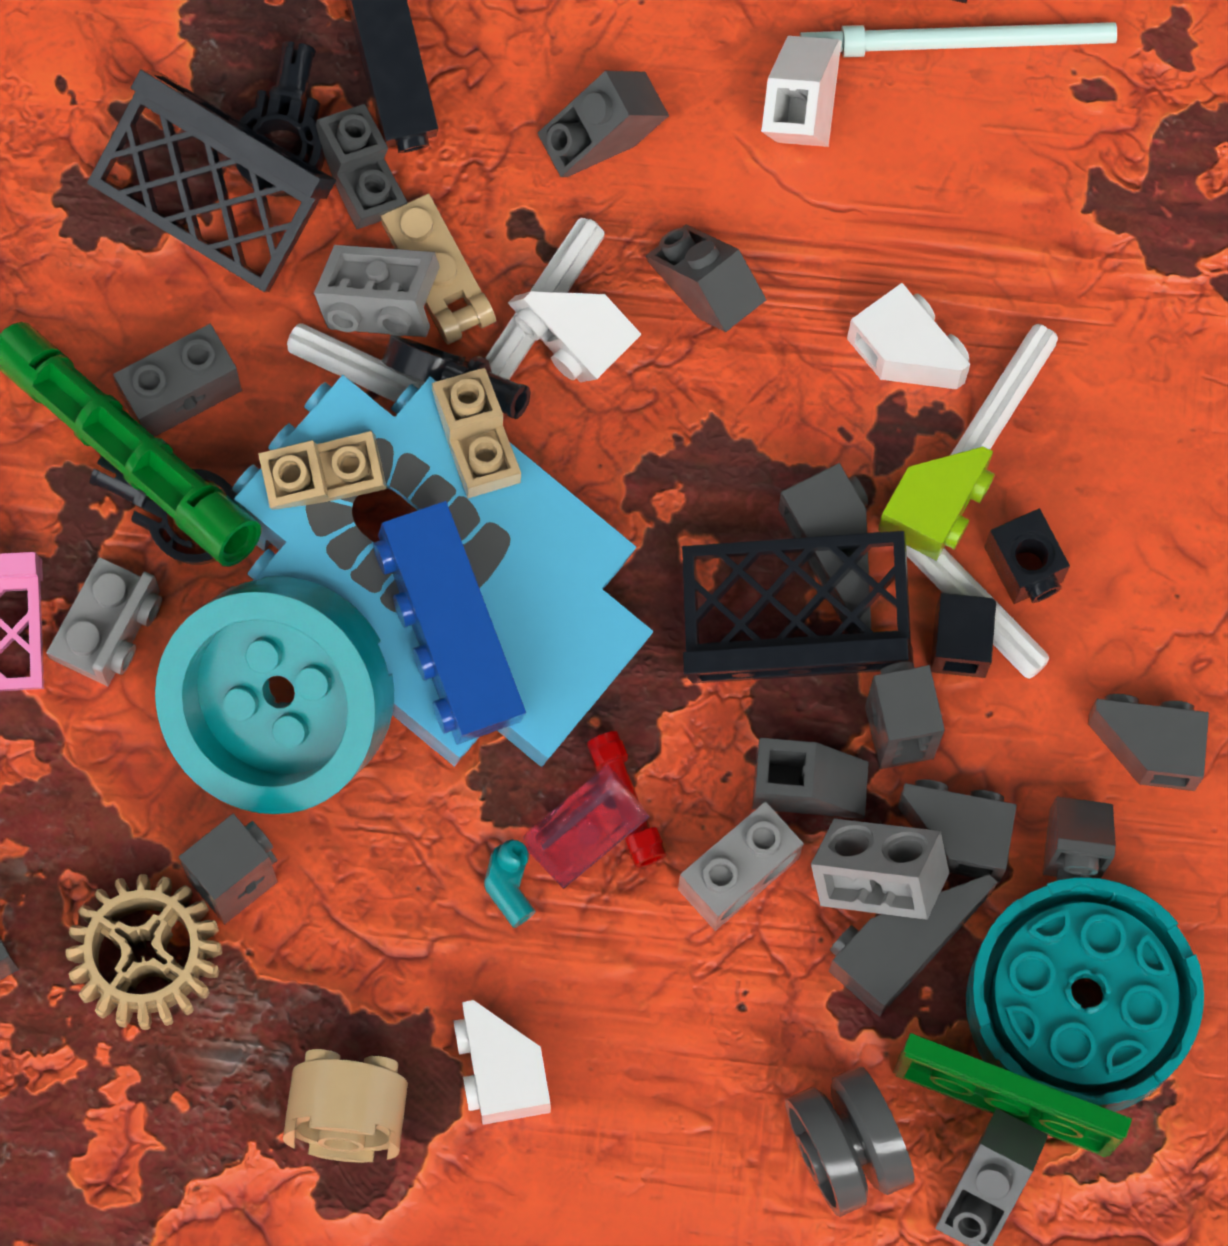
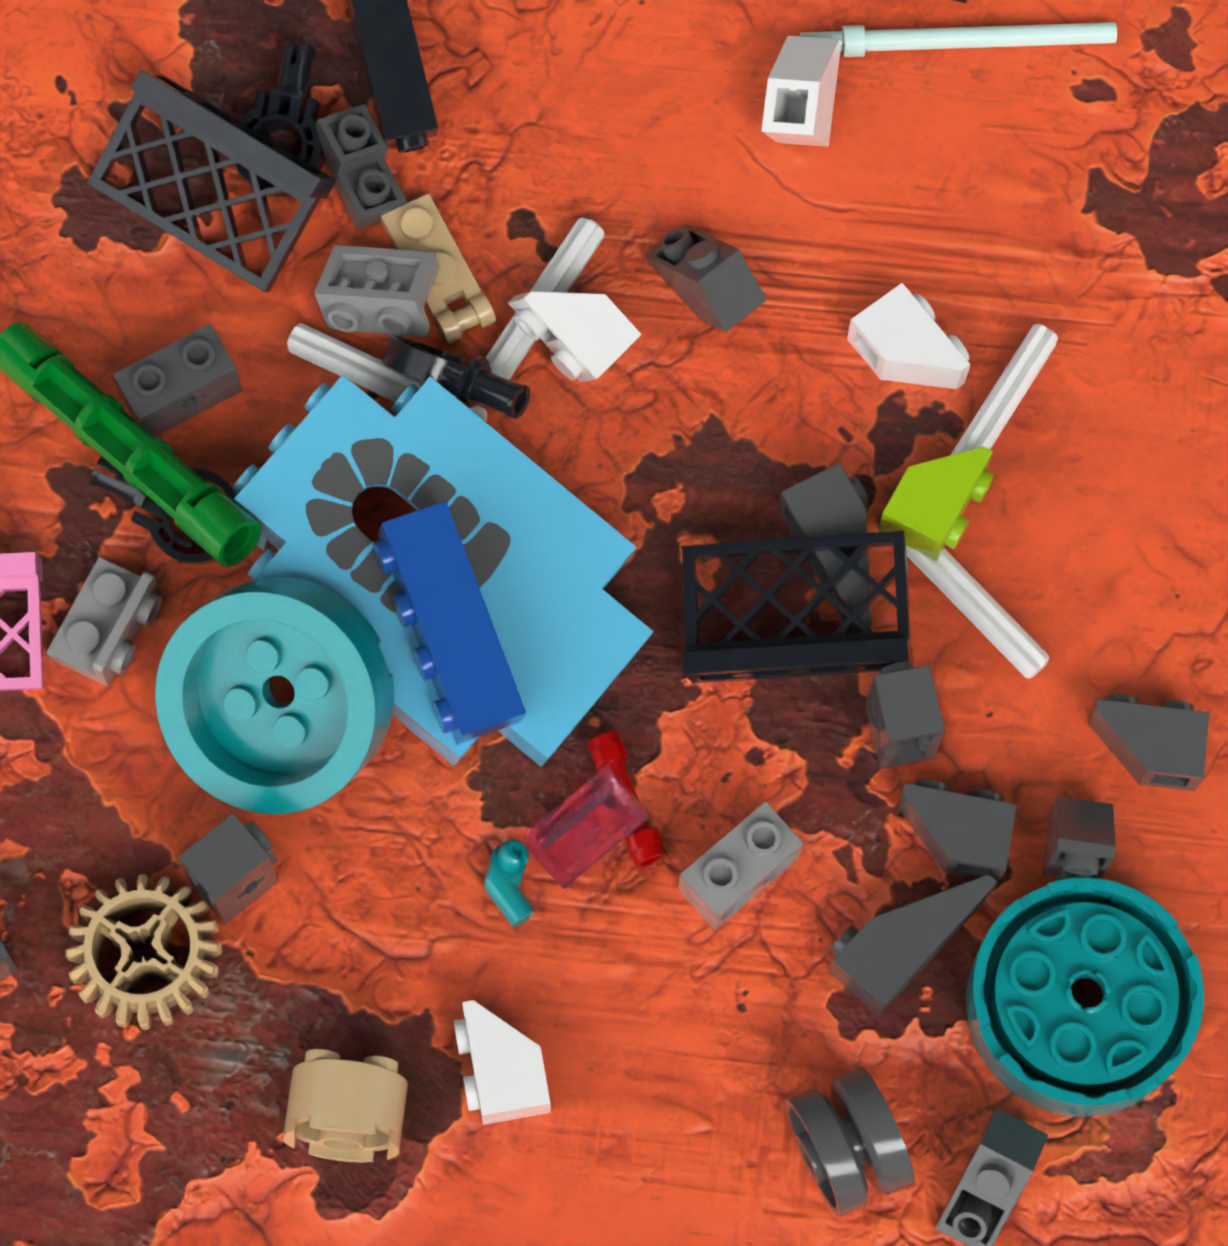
(322, 471): tan slope -> none
(476, 433): tan slope -> none
(603, 121): dark grey slope -> none
(809, 779): dark grey slope -> none
(880, 868): light grey brick -> none
(963, 635): black panel -> none
(1025, 1099): green tile -> none
(1031, 535): black brick -> none

